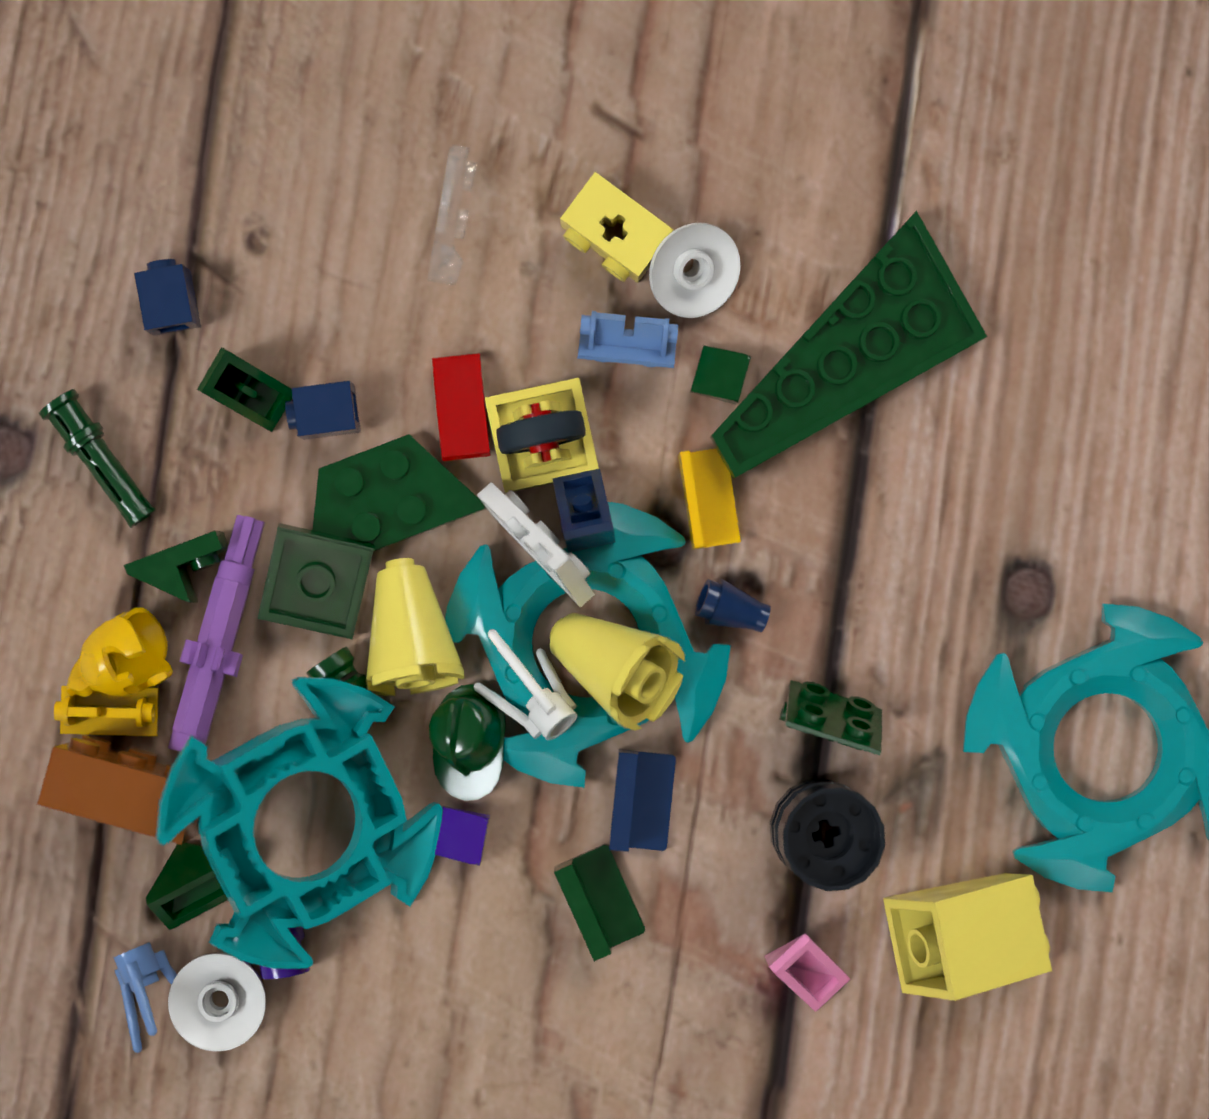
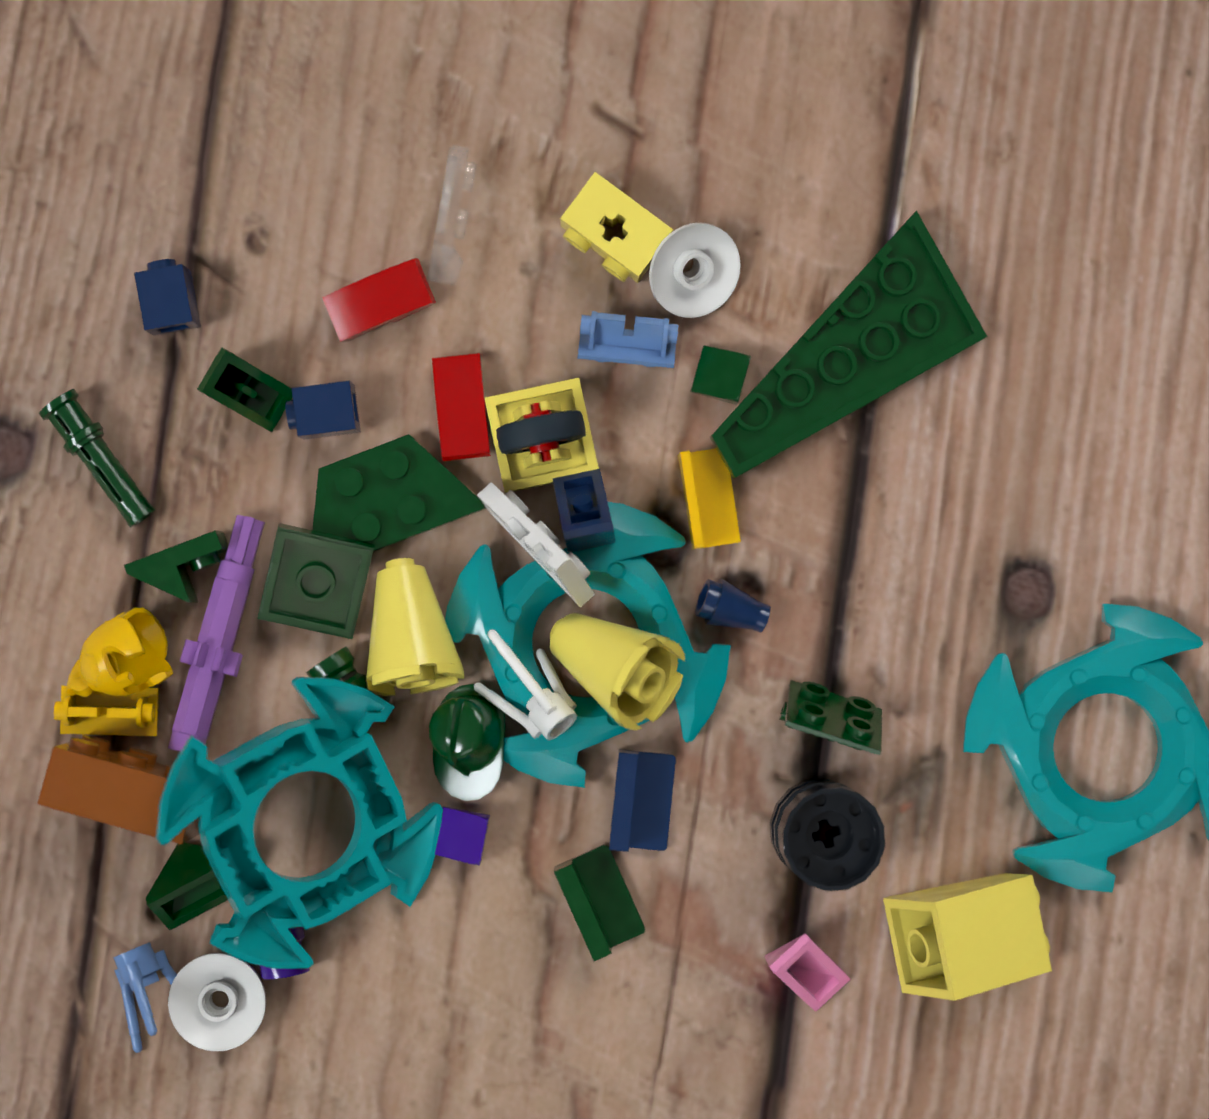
(379, 299): none -> red slope

